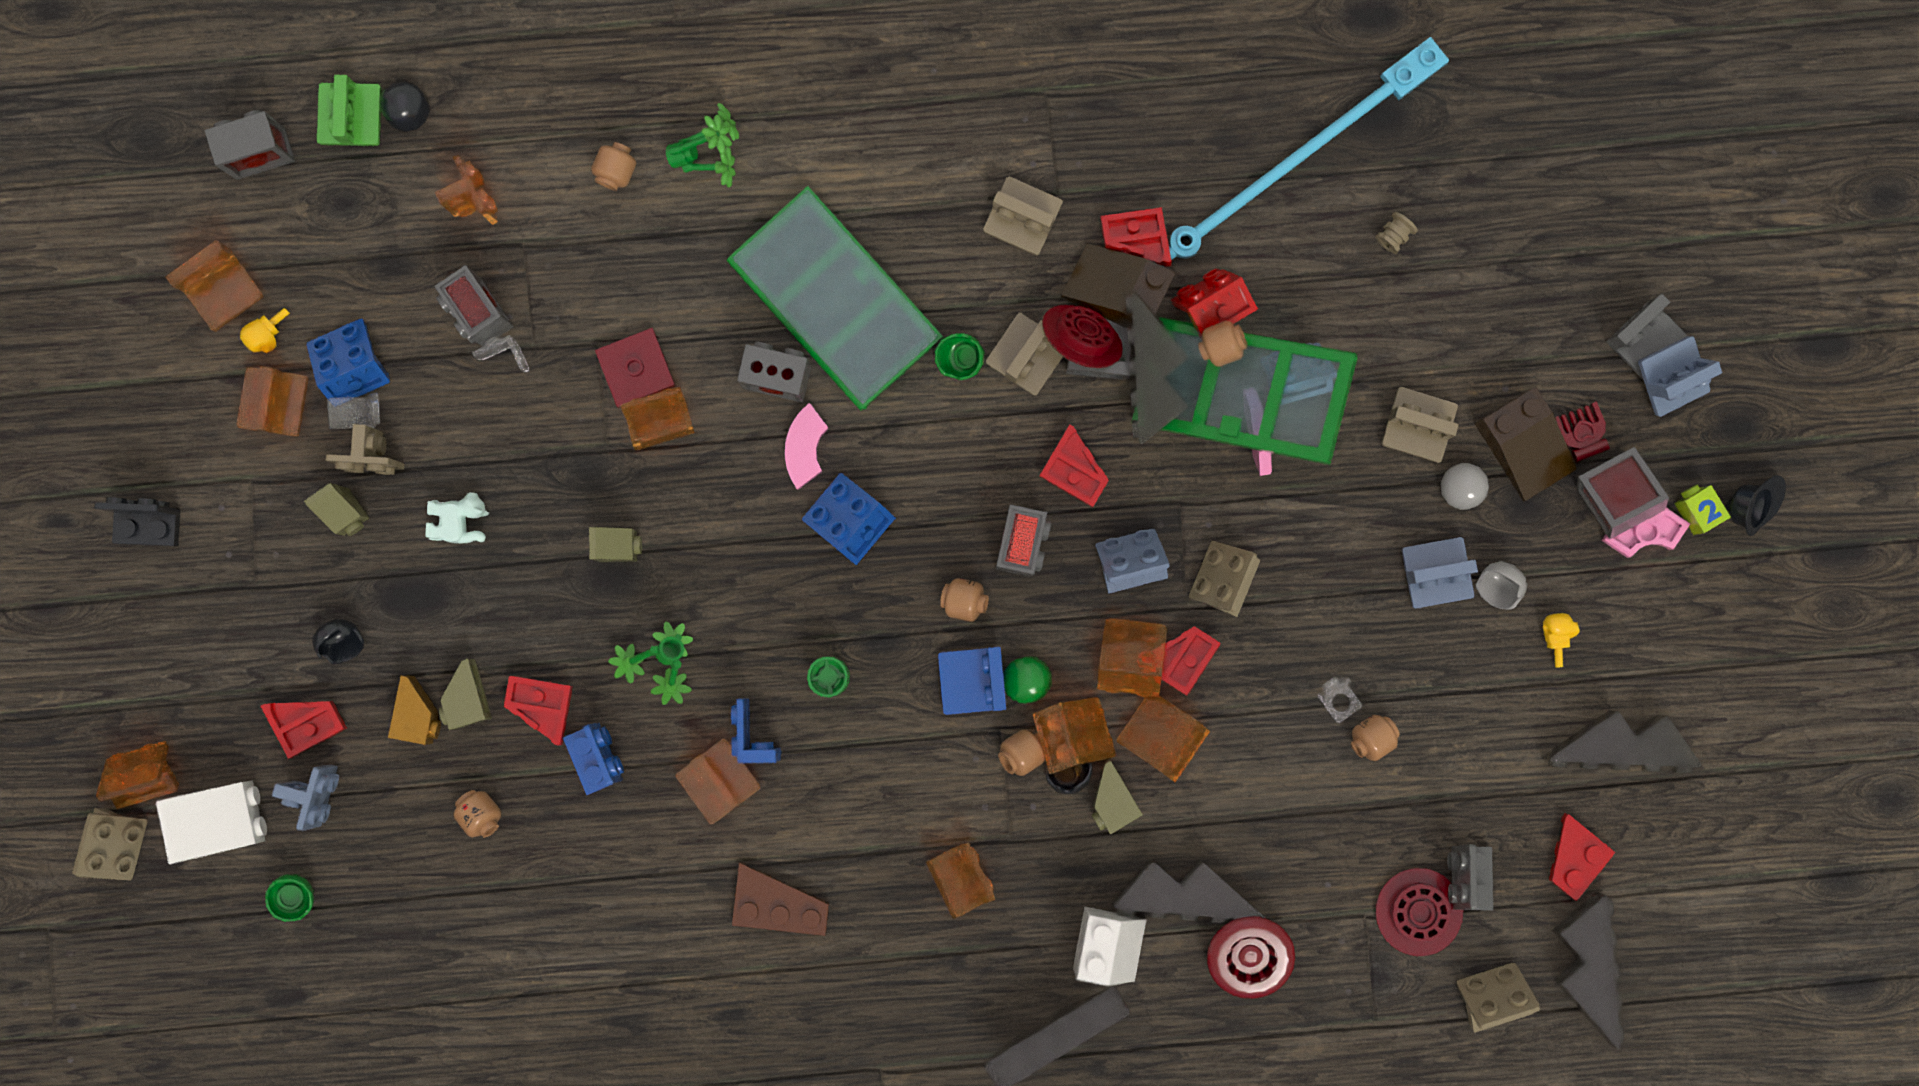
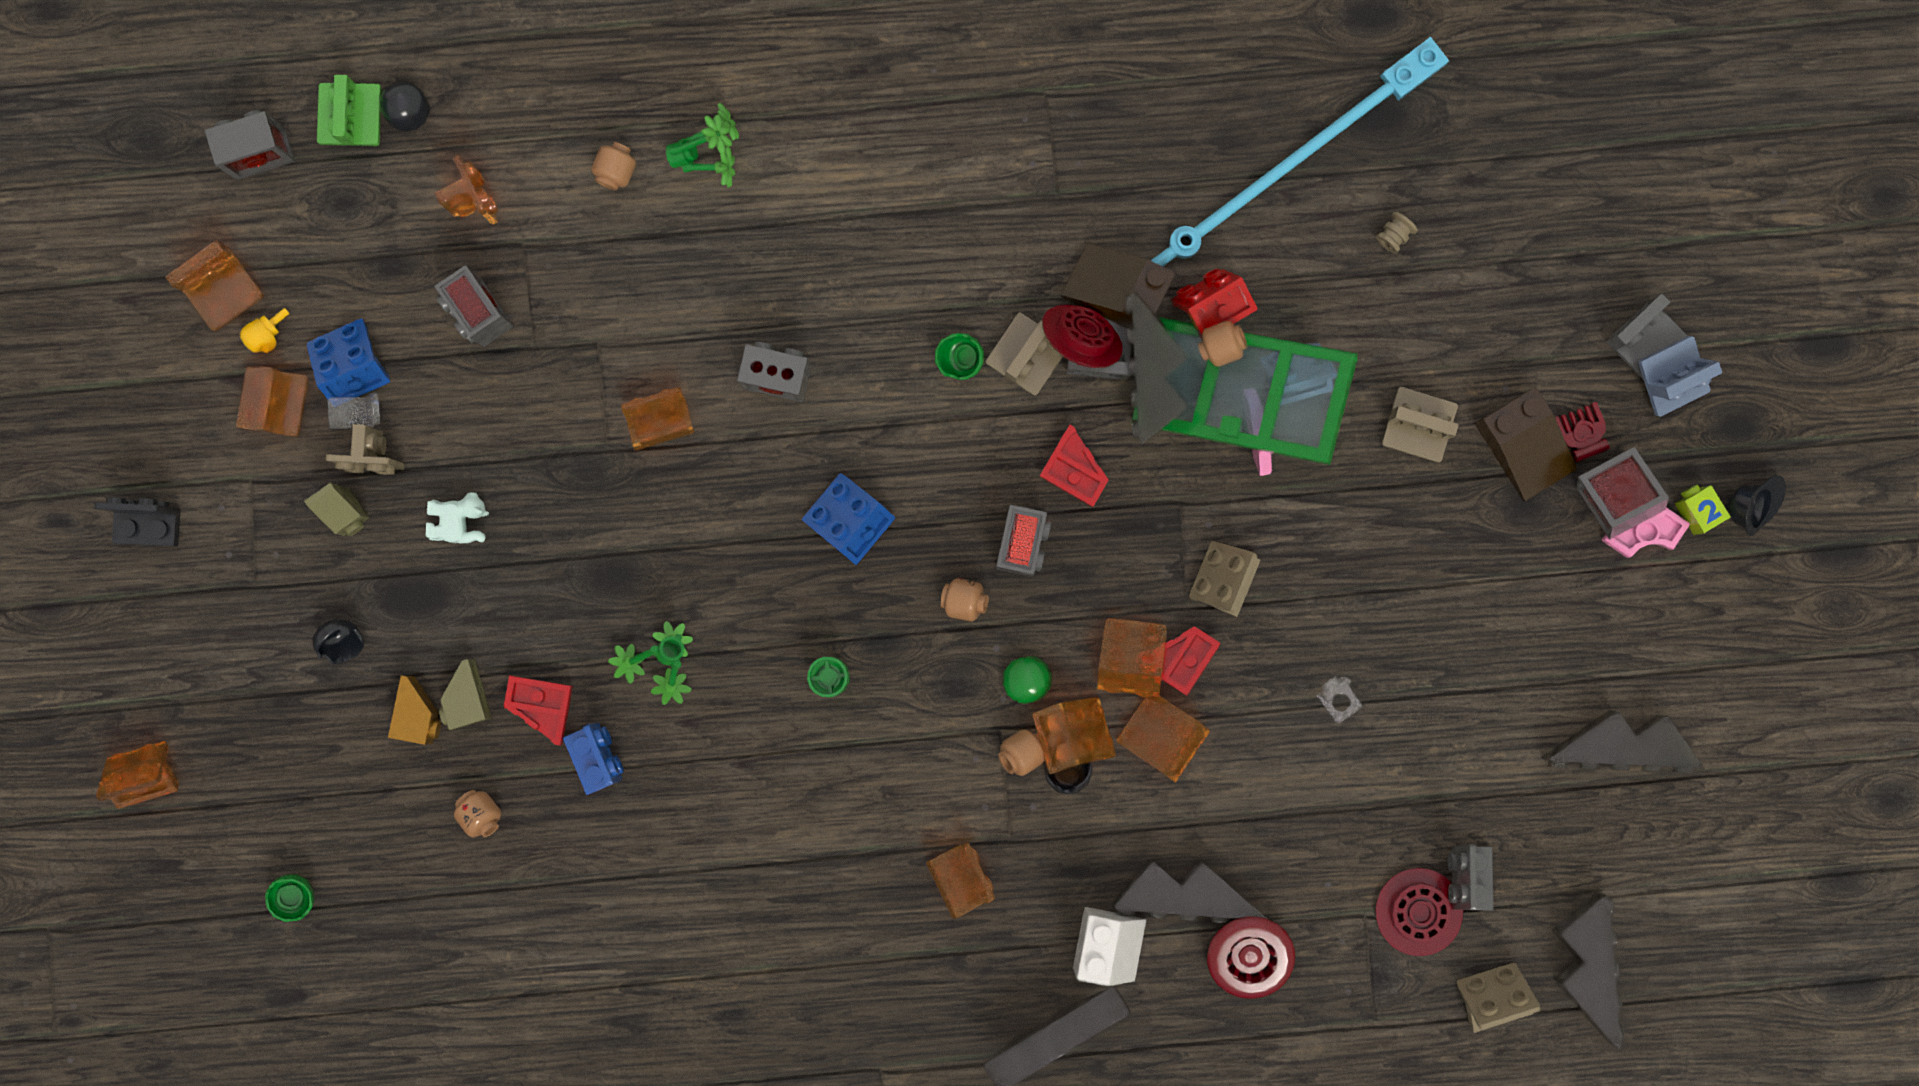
(109, 845): dark tan bracket -> none
(211, 821): white slope -> none
(303, 724): red wing -> none
(311, 796): sand blue bracket -> none
(497, 345): clear bracket -> none
(614, 544): olive slope -> none
(635, 367): dark red plate -> none
(717, 781): clear orange bracket -> none
(760, 751): blue bracket -> none
(773, 905): reddish brown wing -> none
(802, 446): bright pink tile -> none
(834, 298): clear light blue door -> none
(972, 681): blue bracket -> none
(1022, 216): dark tan bracket -> none
(1113, 801): olive slope -> none
(1132, 560): sand blue bracket -> none
(1138, 234): red wing -> none
(1375, 737): medium nougat head -> none
(1438, 572): sand blue bracket -> none
(1464, 486): light grey hair -> none
(1502, 585): light grey hair -> none
(1558, 631): yellow piece -> none
(1578, 858): red wing -> none

